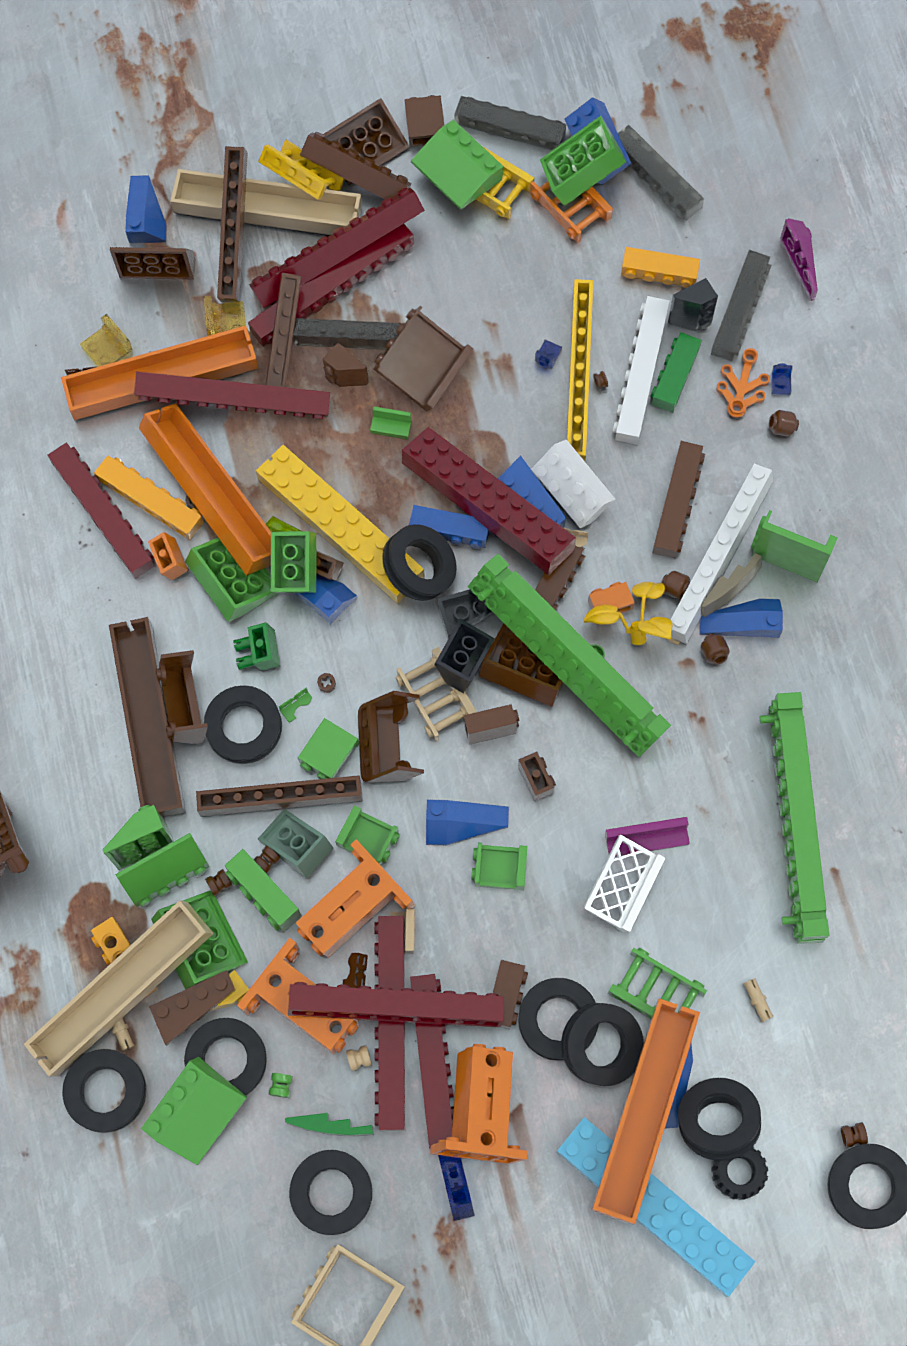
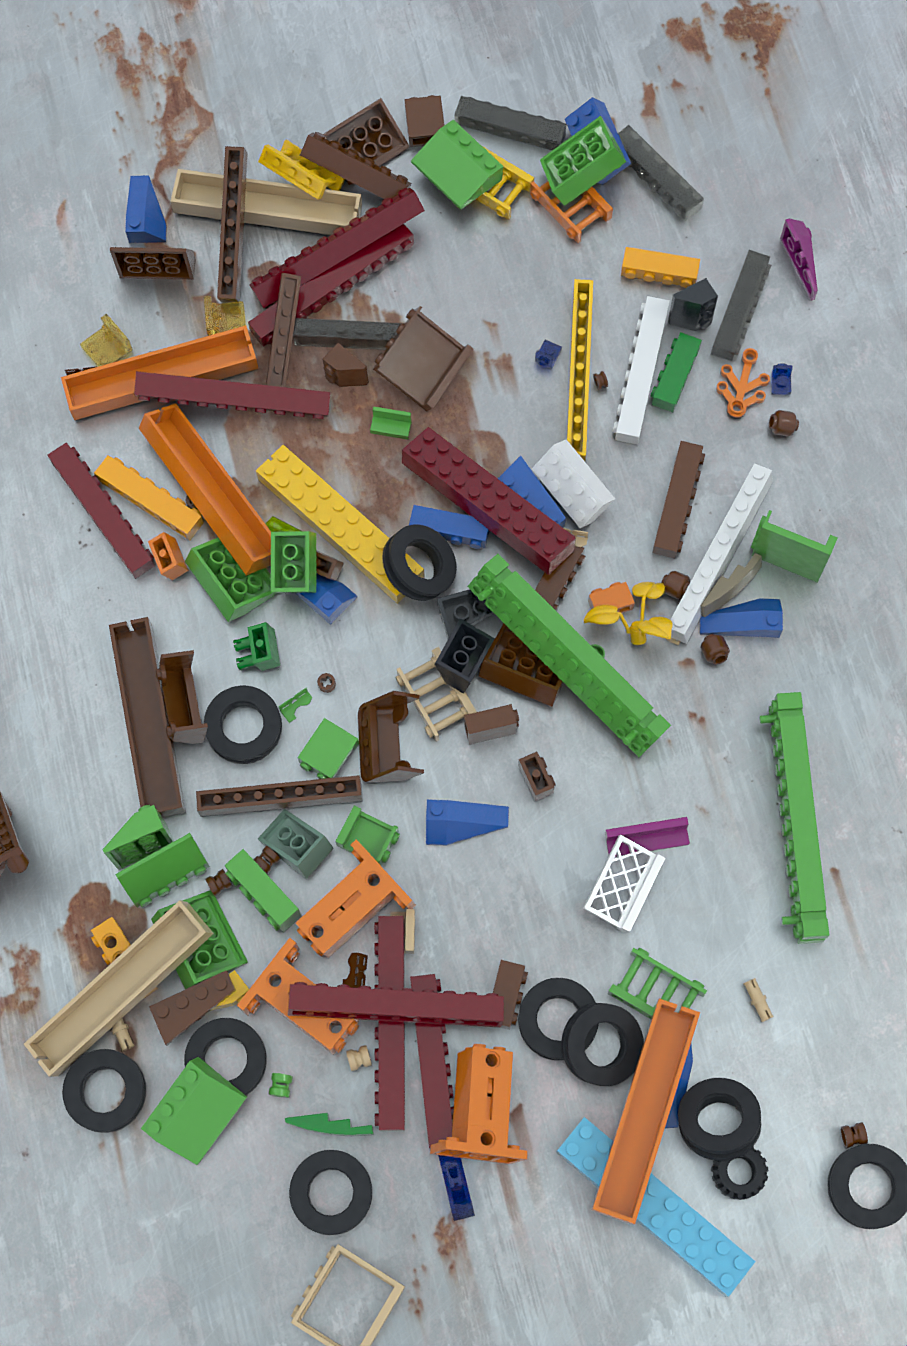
(499, 867): bright green panel -> none

